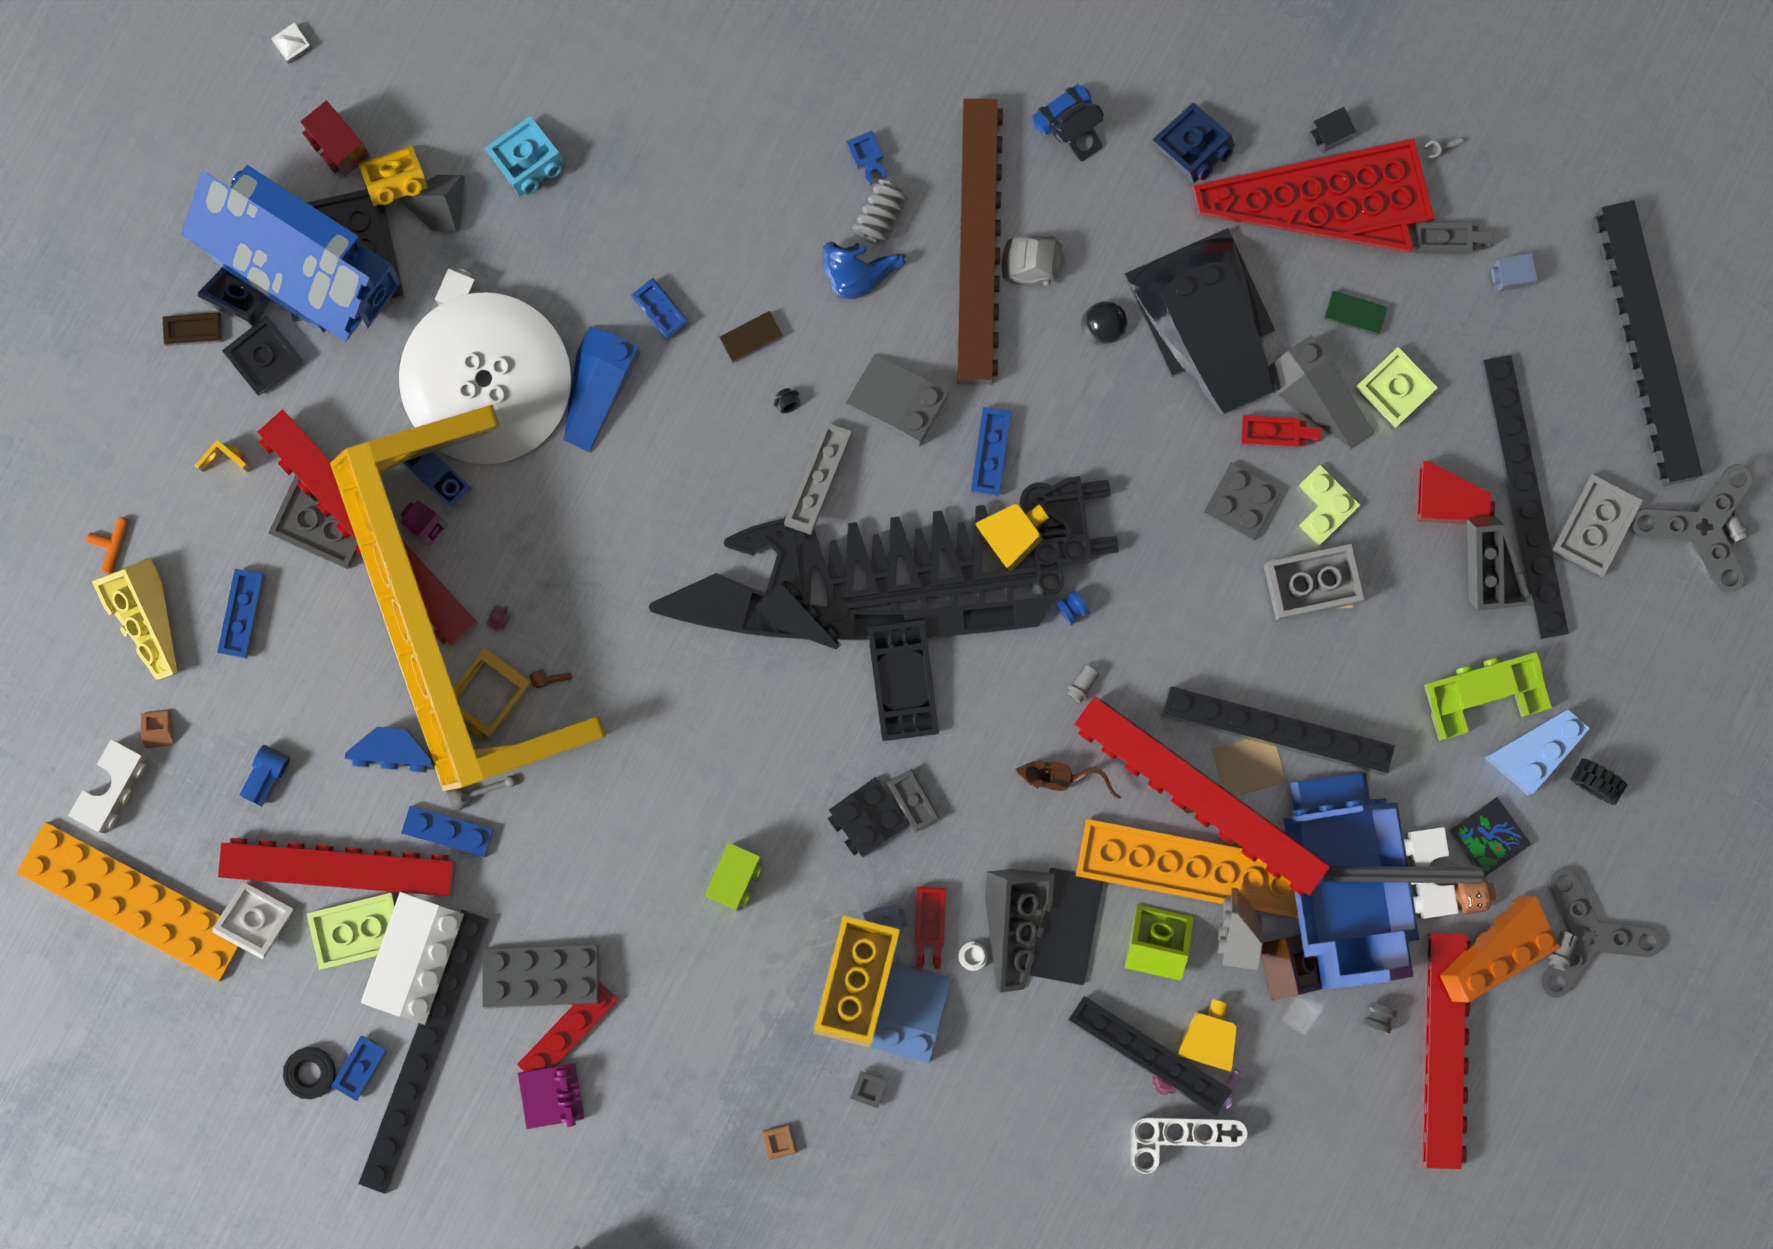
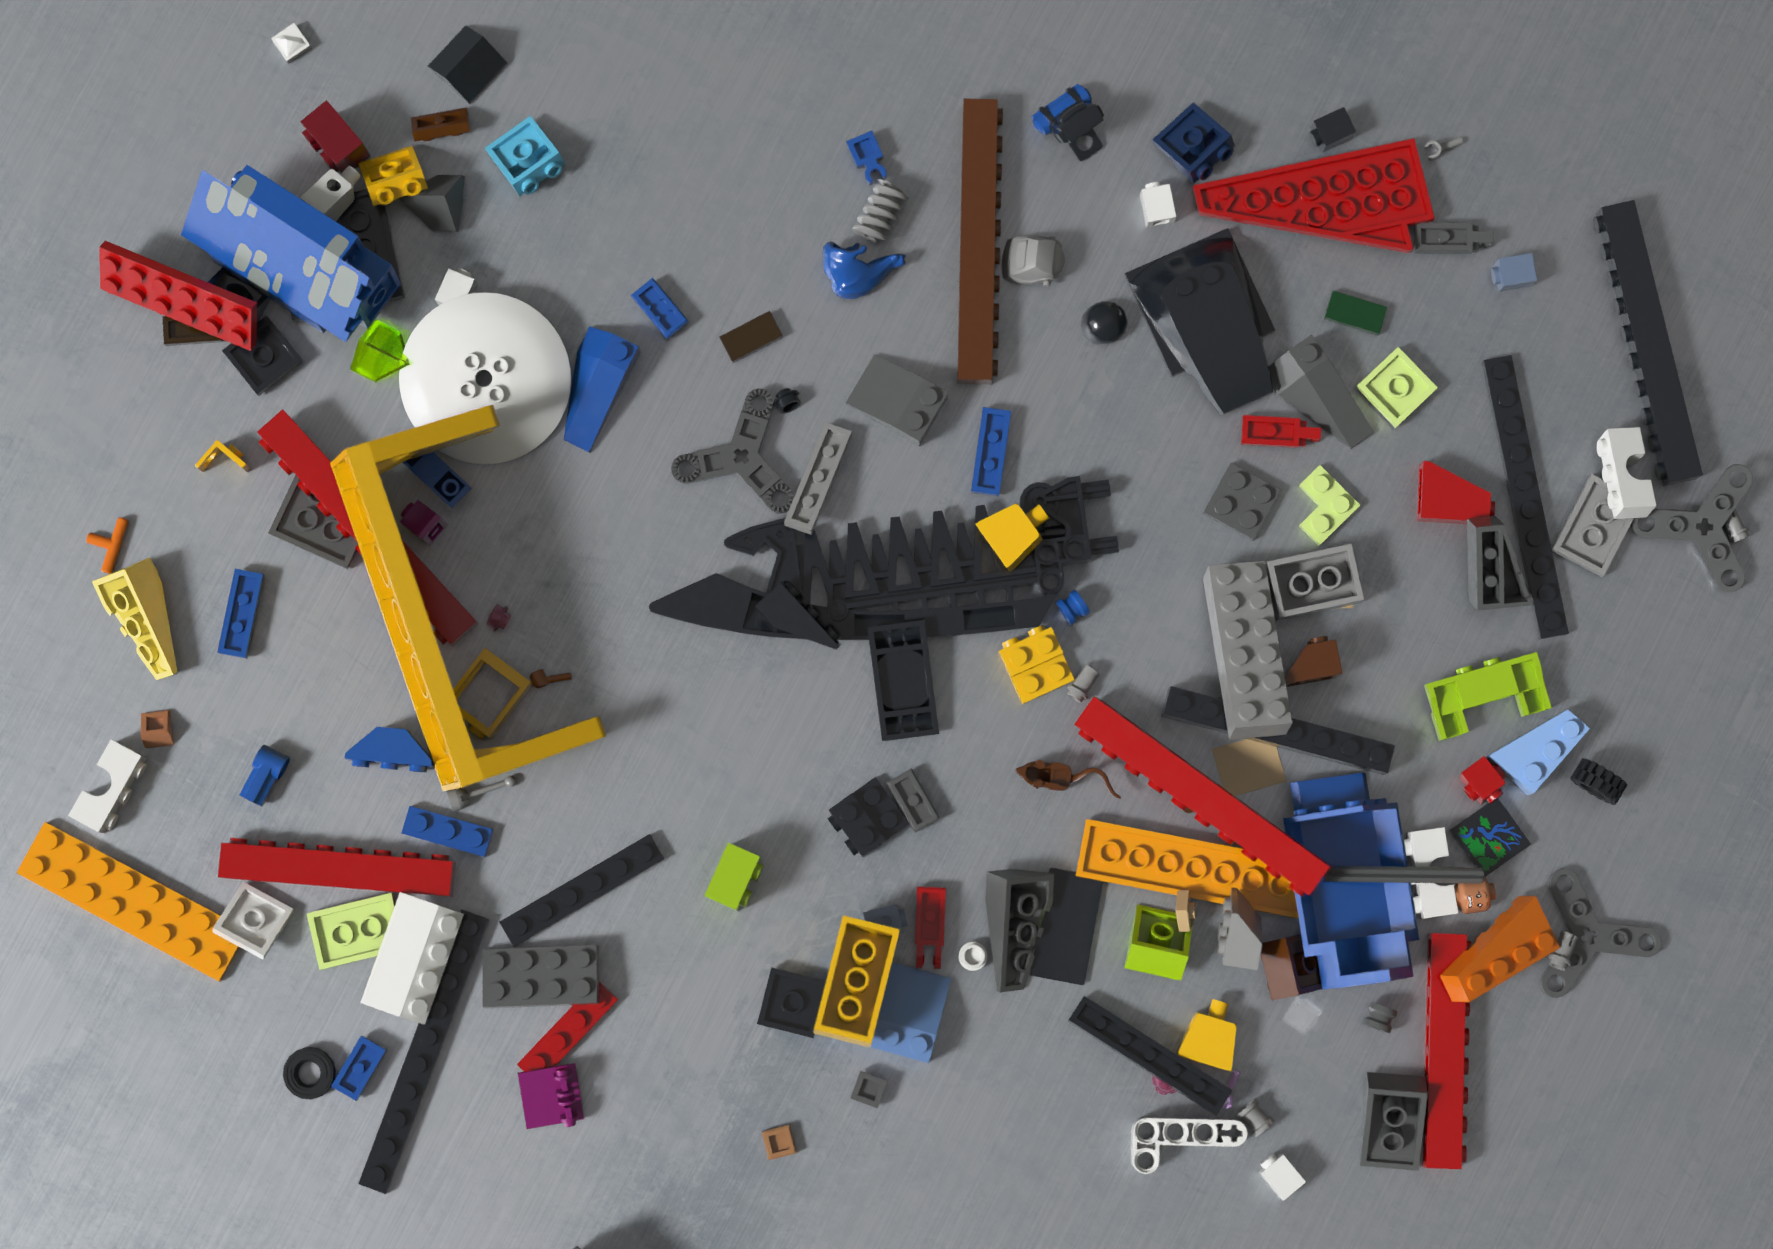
(178, 295): none -> red plate
(333, 192): none -> white torso
(379, 352): none -> clear neon green slope
(440, 124): none -> reddish brown plate
(467, 64): none -> black slope
(581, 890): none -> black plate
(721, 460): none -> dark grey piece
(791, 1002): none -> black plate
(1035, 664): none -> yellow plate
(1157, 204): none -> white brick
(1185, 910): none -> tan plate
(1247, 650): none -> light grey brick
(1255, 1117): none -> light grey bush
(1281, 1175): none -> white brick
(1314, 663): none -> reddish brown slope
(1393, 1121): none -> dark grey slope
(1483, 781): none -> red brick
(1626, 494): none -> white arch

